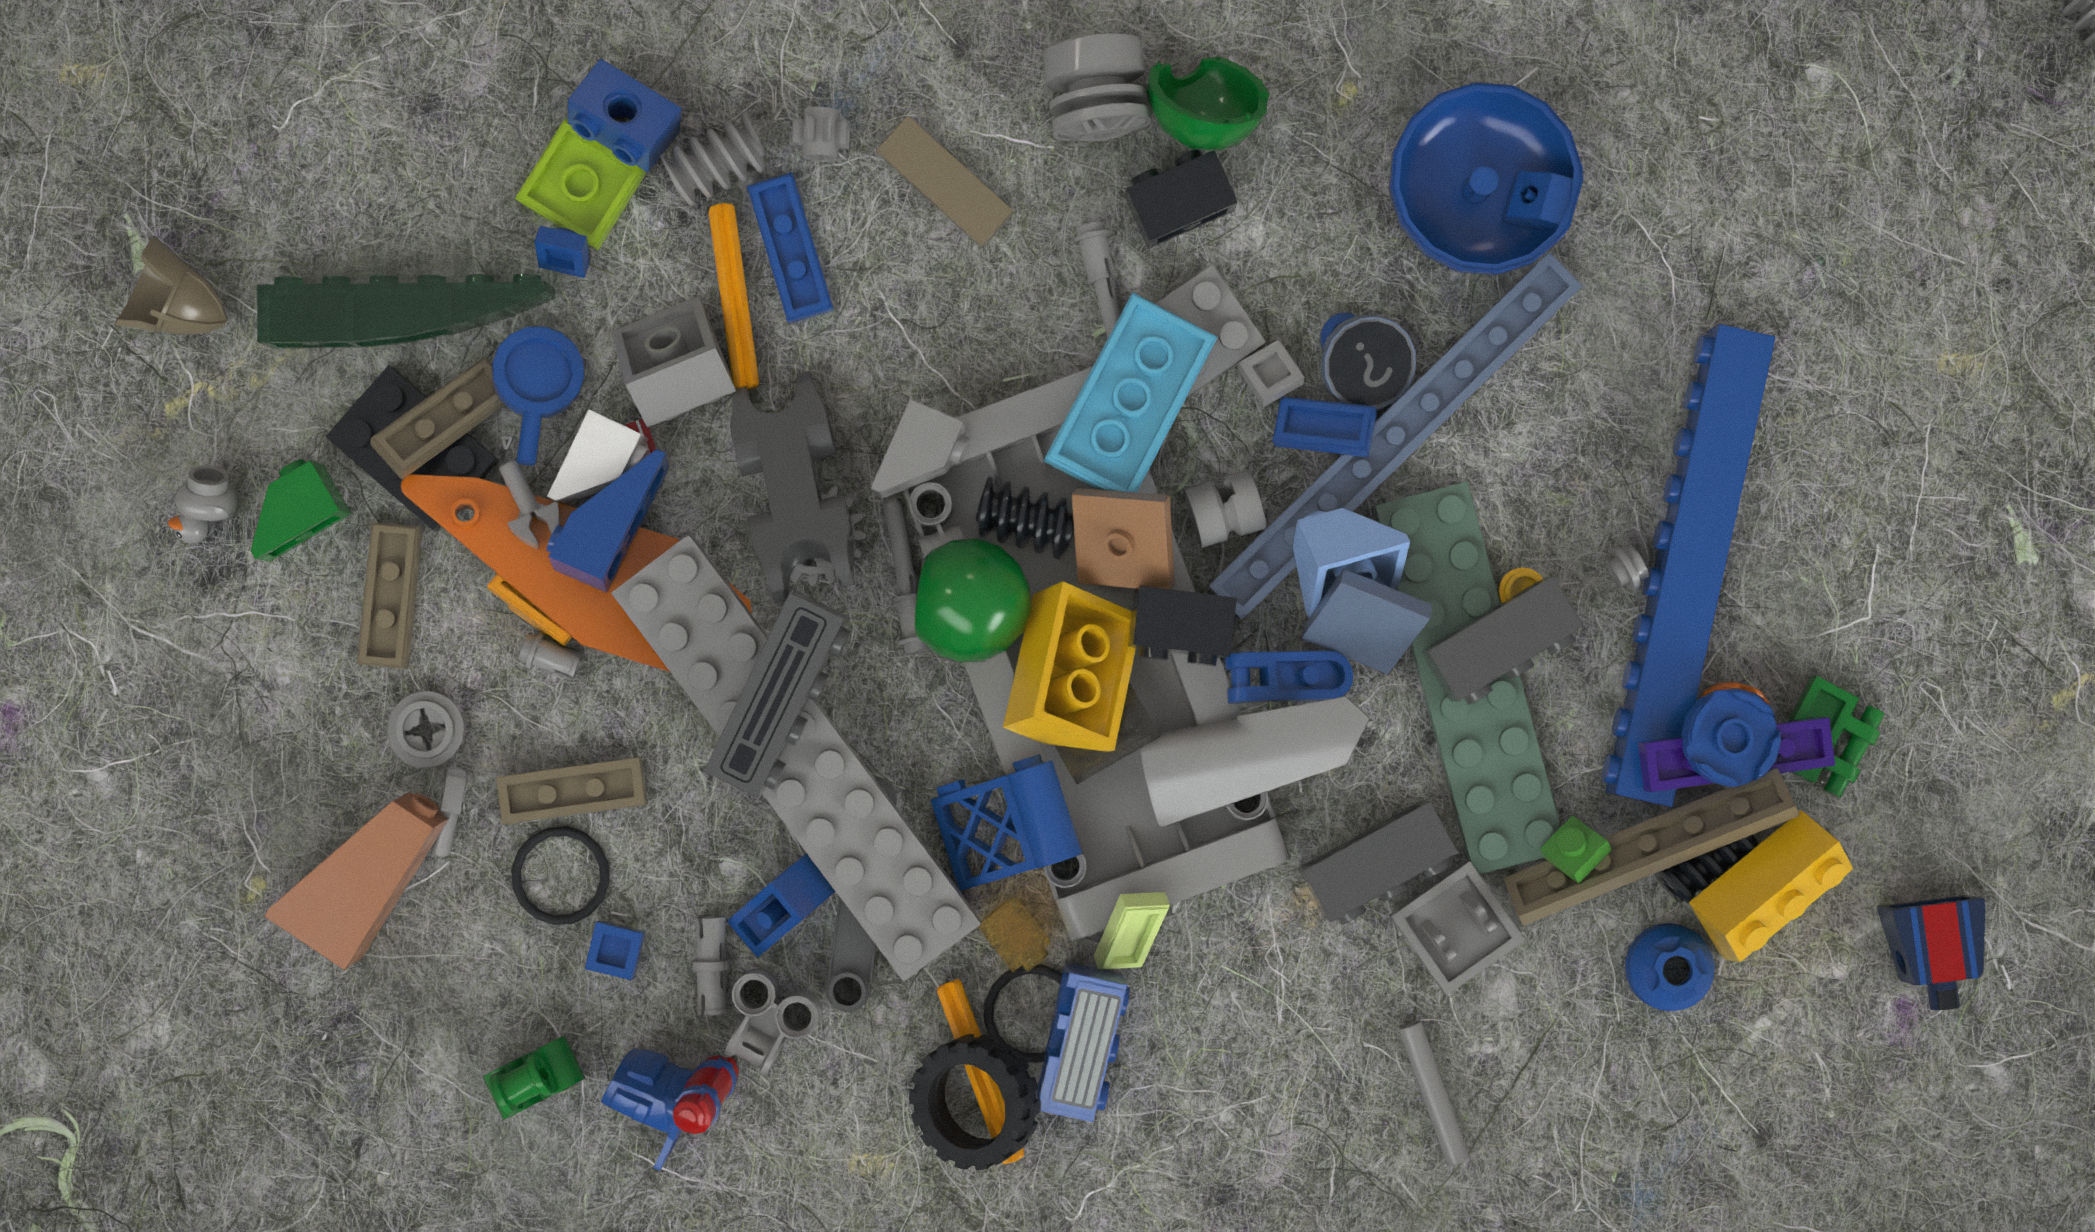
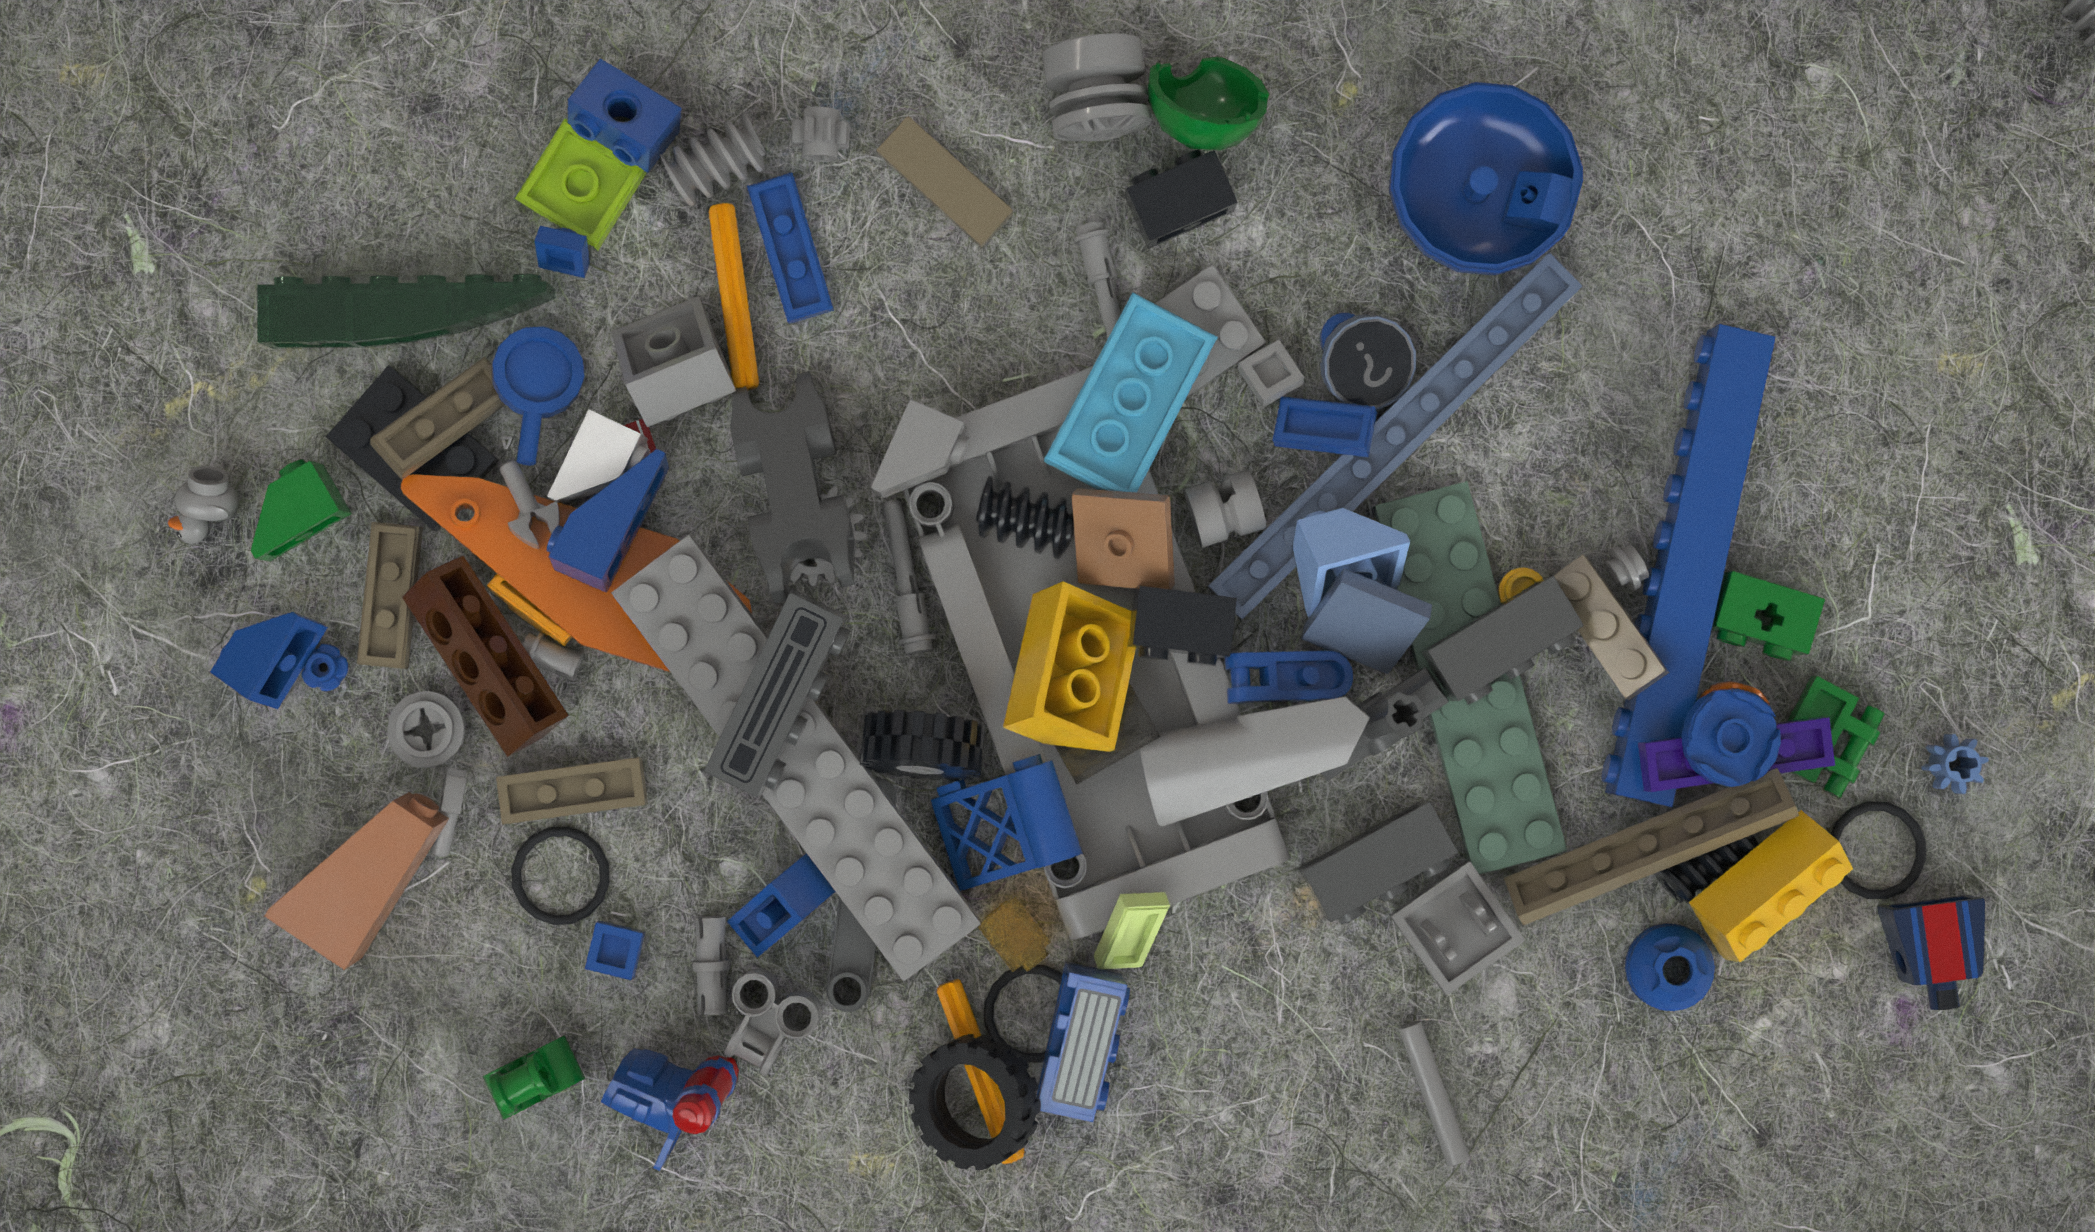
(171, 296): dark tan helmet -> none
(268, 657): none -> blue slope
(336, 670): none -> blue plate
(484, 655): none -> reddish brown brick
(922, 745): none -> black wheel
(971, 600): green cylinder -> none
(1395, 715): none -> dark grey piece
(1575, 849): bright green plate -> none
(1610, 629): none -> dark tan plate
(1791, 612): none -> green brick
(1916, 833): none -> black piece
(1969, 763): none -> medium blue gear

